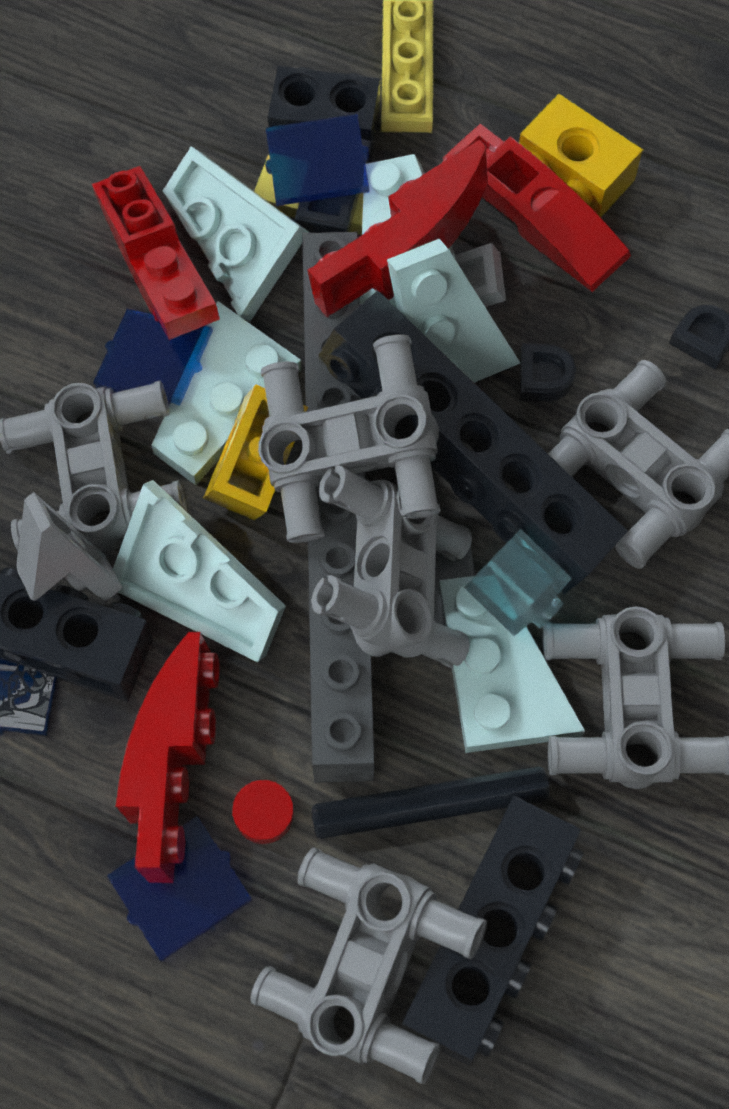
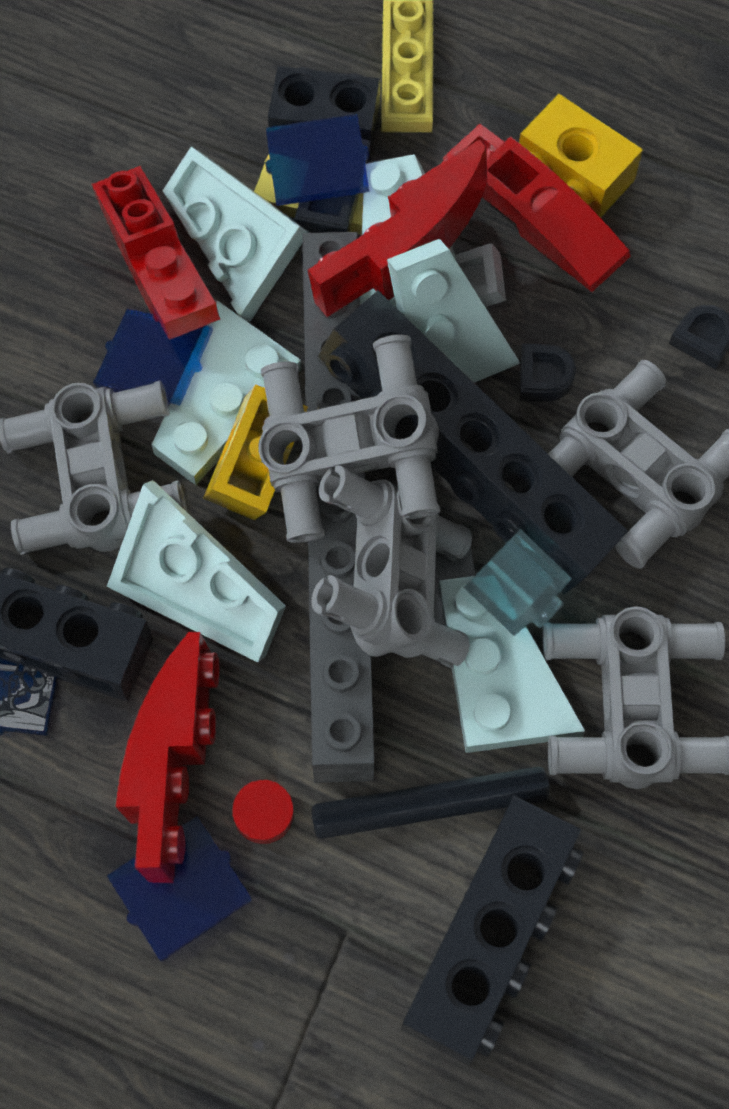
(56, 550): light grey slope -> none
(368, 964): light grey piece -> none

